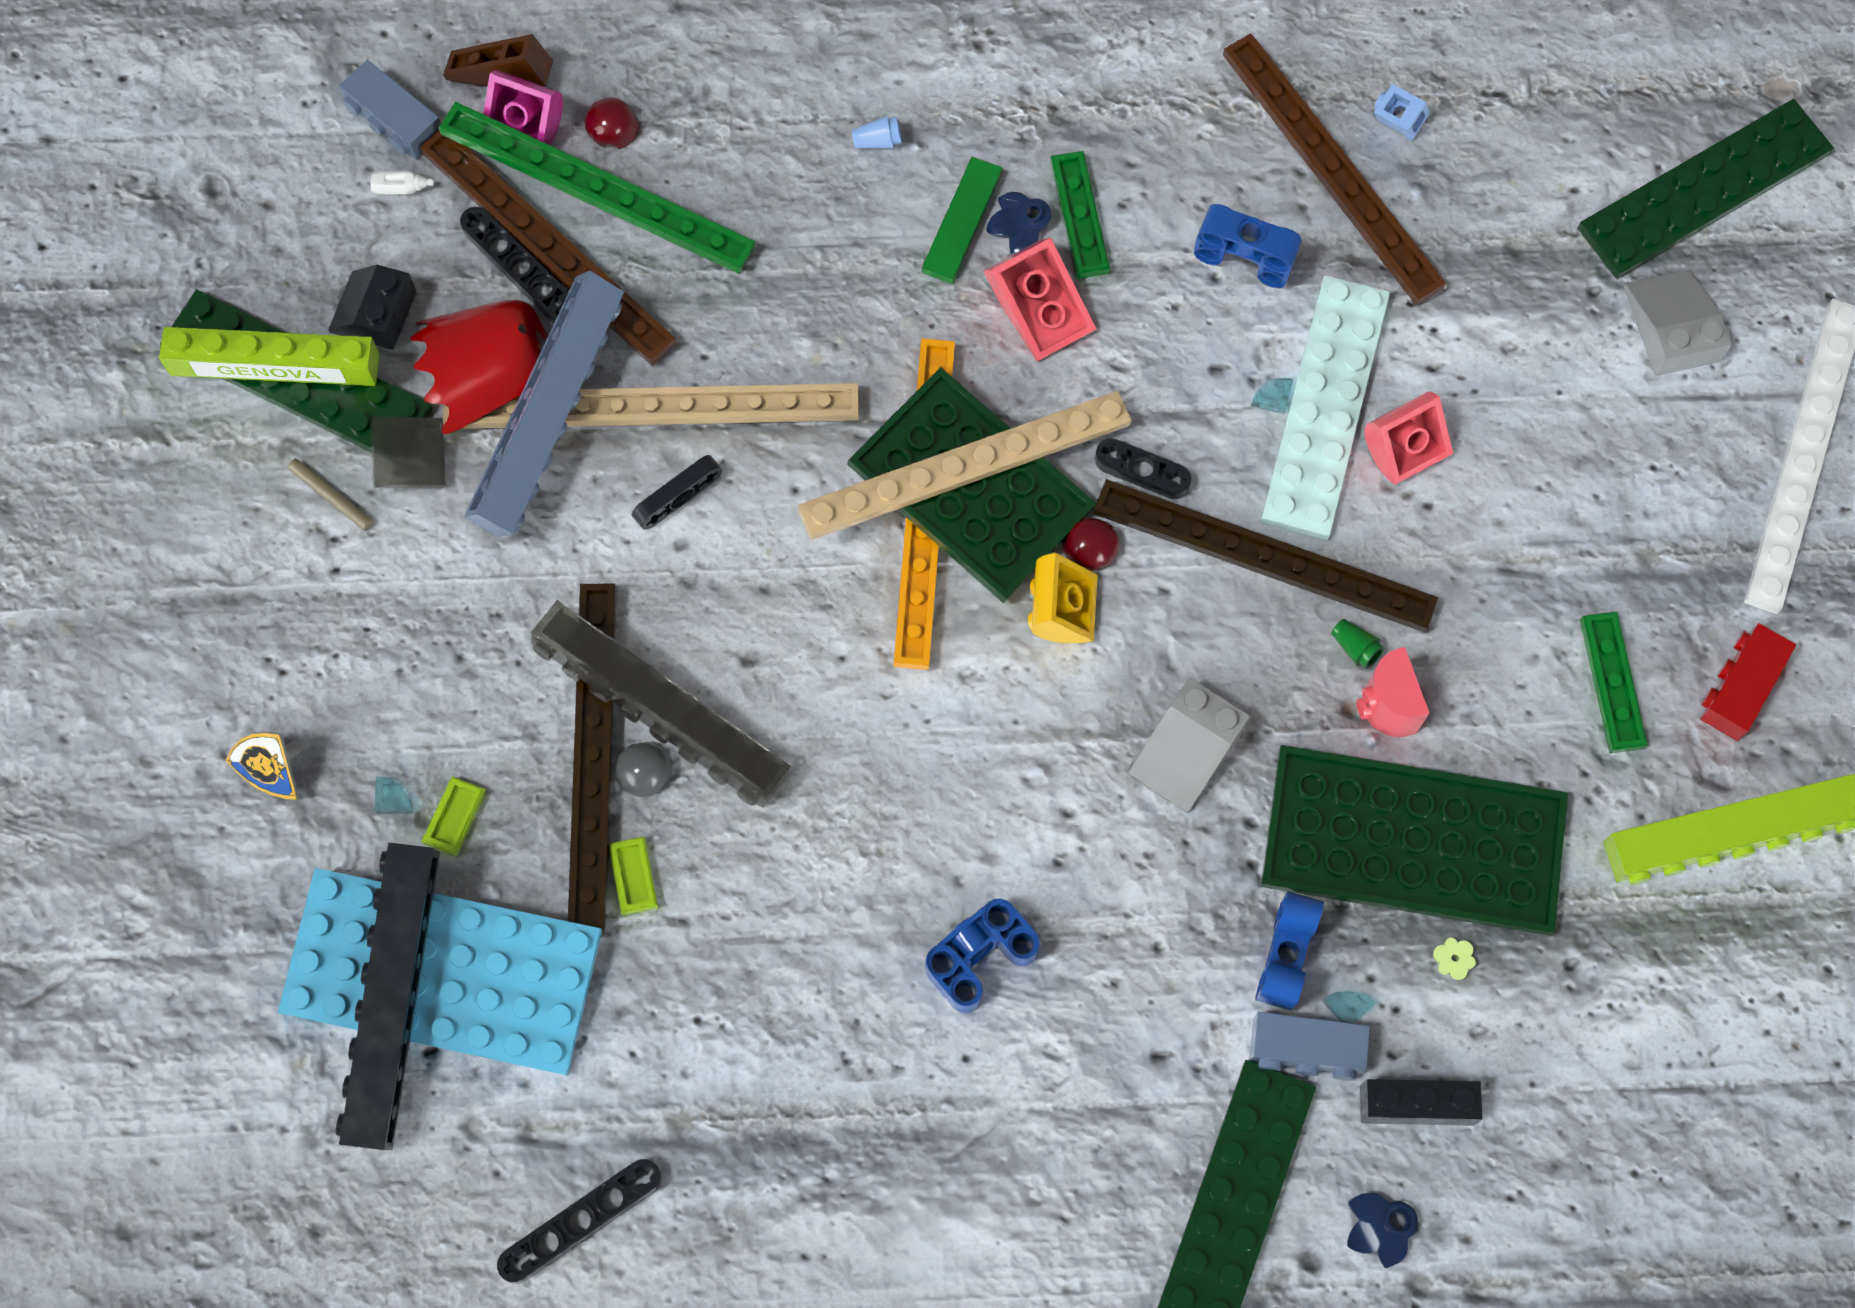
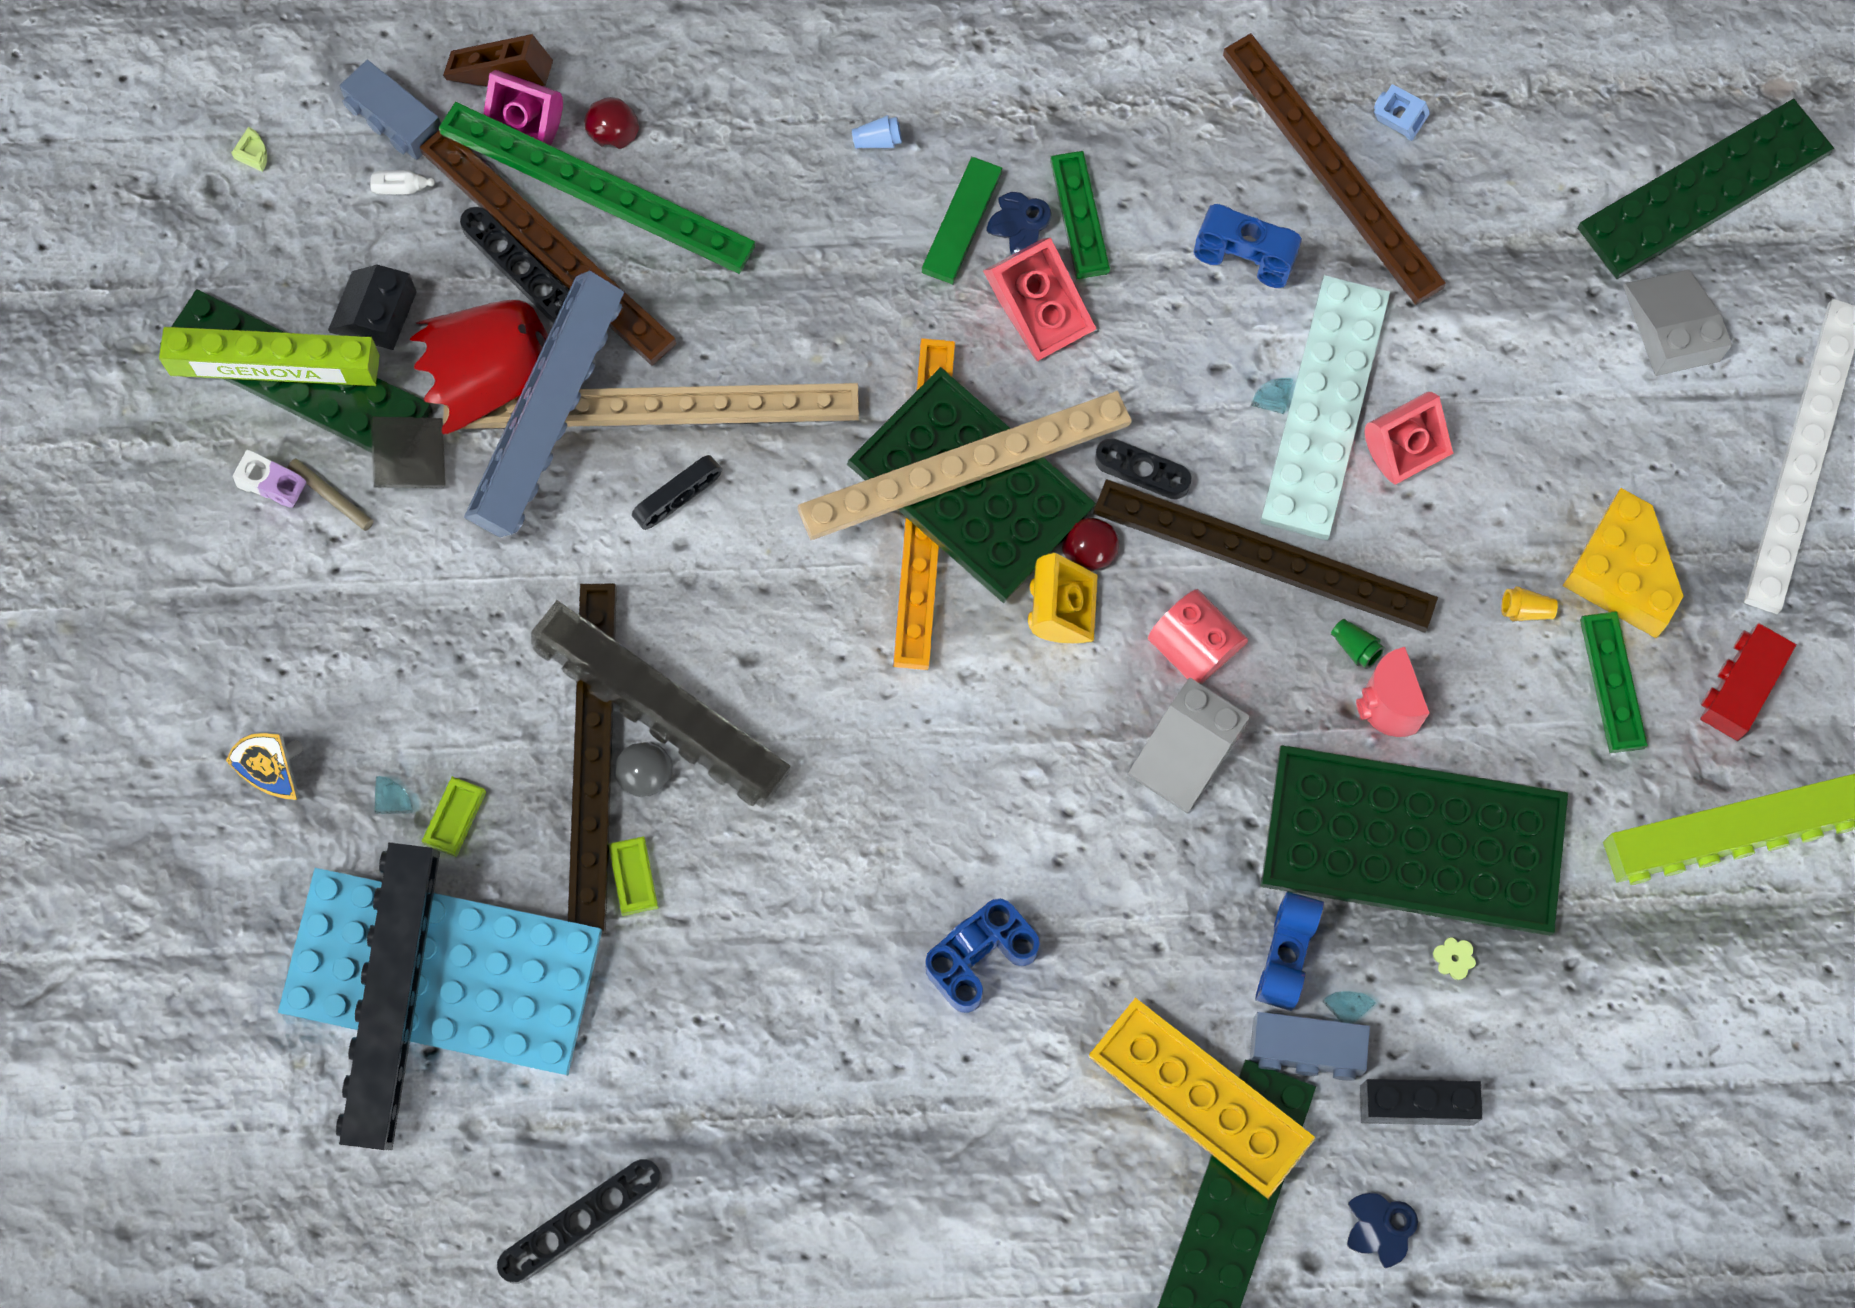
(251, 150): none -> yellowish green tile
(268, 479): none -> leg
(1196, 637): none -> coral brick
(1202, 1098): none -> yellow plate
(1524, 605): none -> yellow cone
(1628, 566): none -> yellow brick

